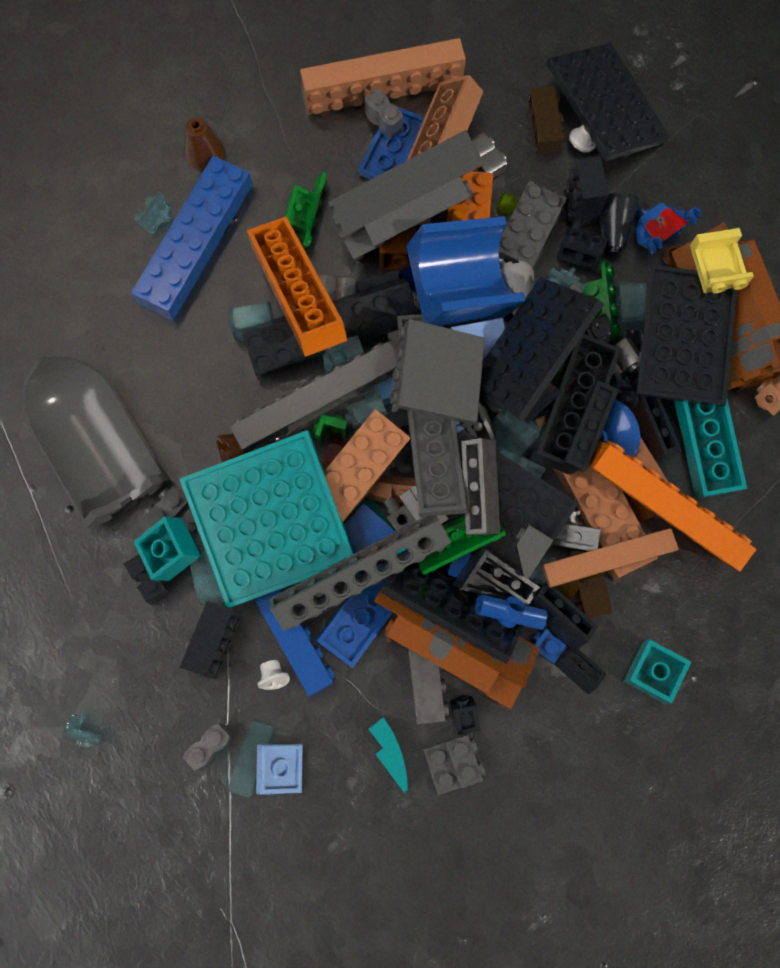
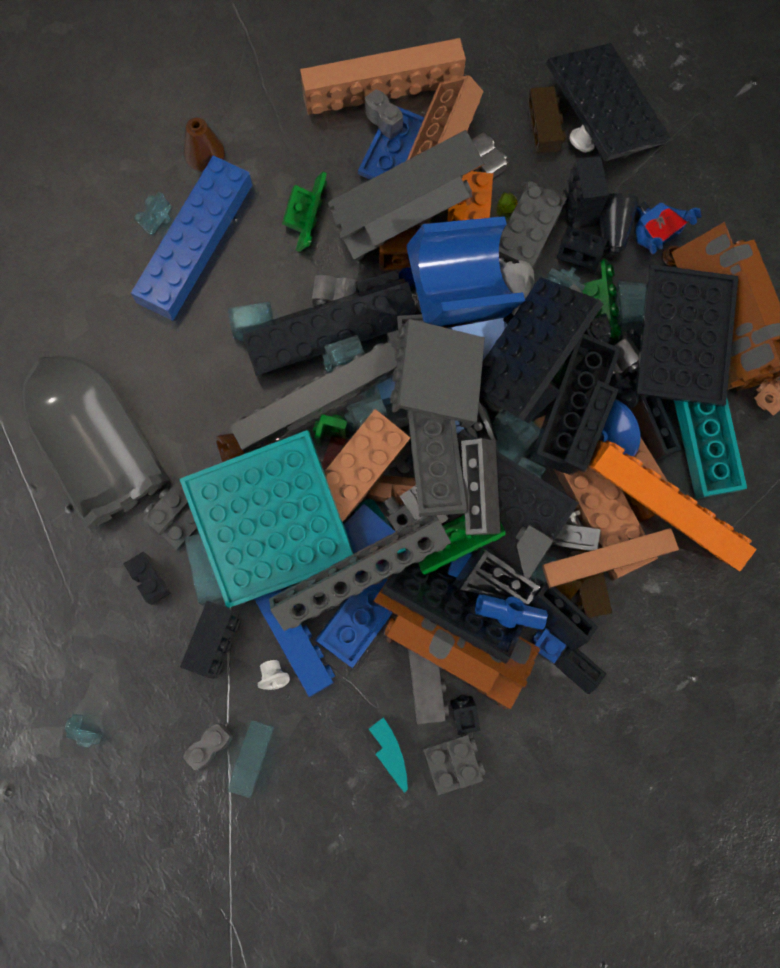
(166, 548): teal brick -> none
(279, 769): light blue tile -> none
(297, 287): orange brick -> none
(657, 671): teal brick -> none
(720, 261): light yellow panel -> none

